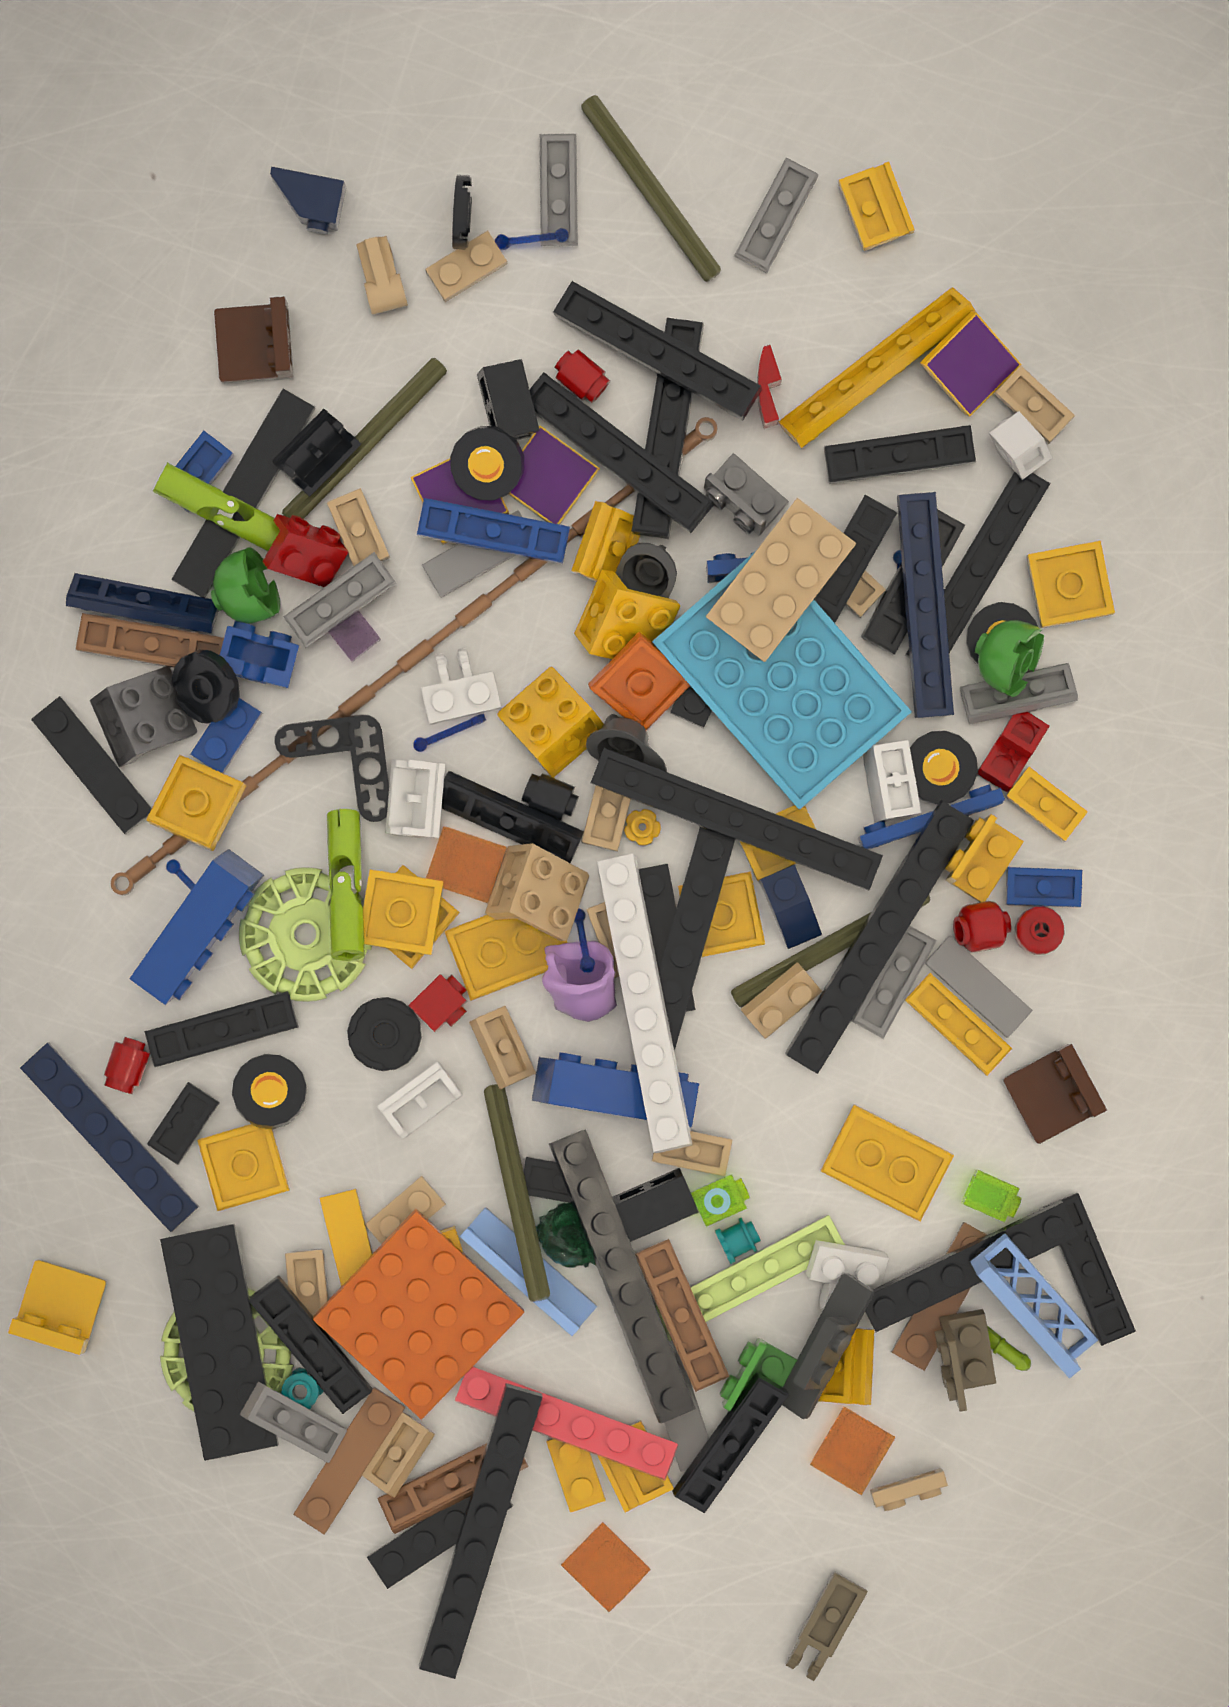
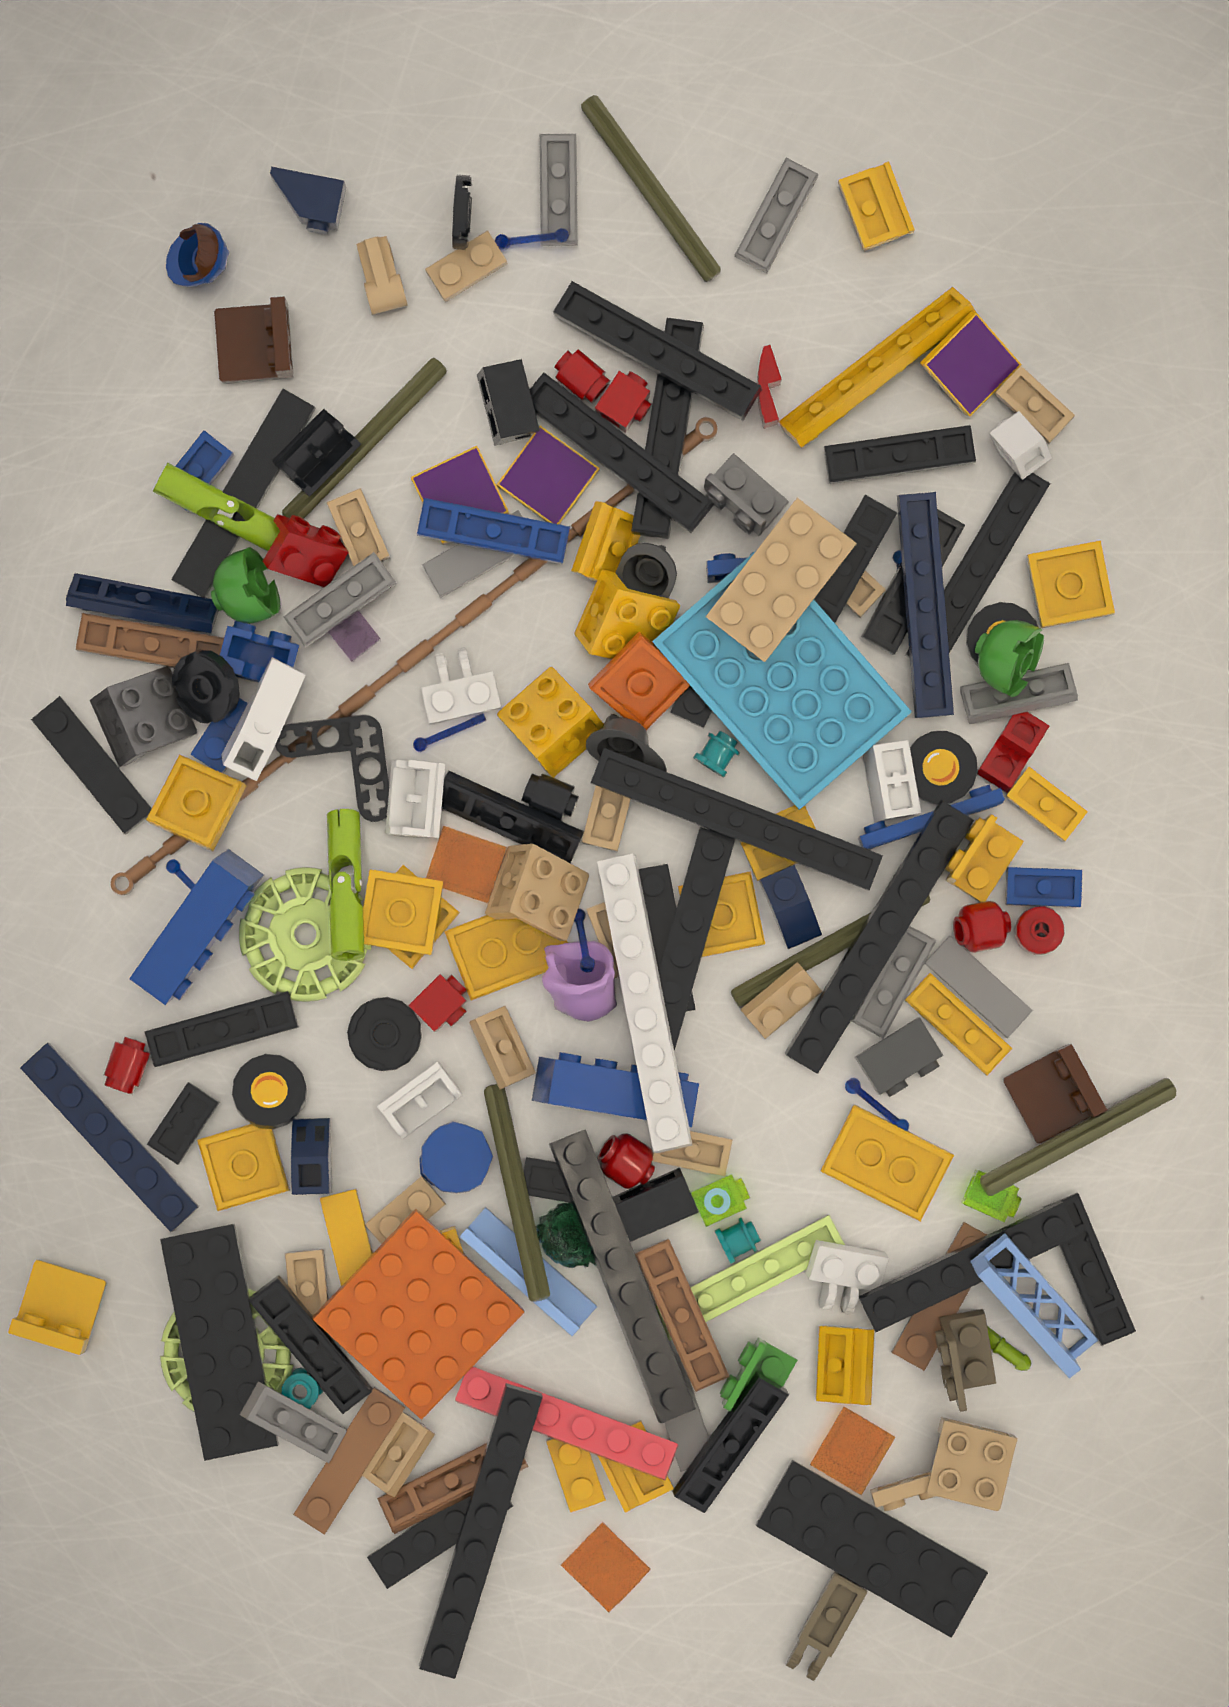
(197, 256): none -> blue piece
(263, 720): none -> white slope
(311, 1156): none -> dark blue slope
(455, 1158): none -> blue hat
(487, 463): black tile -> none
(624, 400): none -> red brick
(626, 1160): none -> red head
(632, 829): yellow plate -> none
(718, 752): none -> teal brick
(826, 1345): dark grey bracket -> none
(854, 1086): none -> clear blue hinge
(871, 1548): none -> black plate
(899, 1057): none -> dark grey brick
(971, 1464): none -> tan bracket
(1078, 1137): none -> olive axle

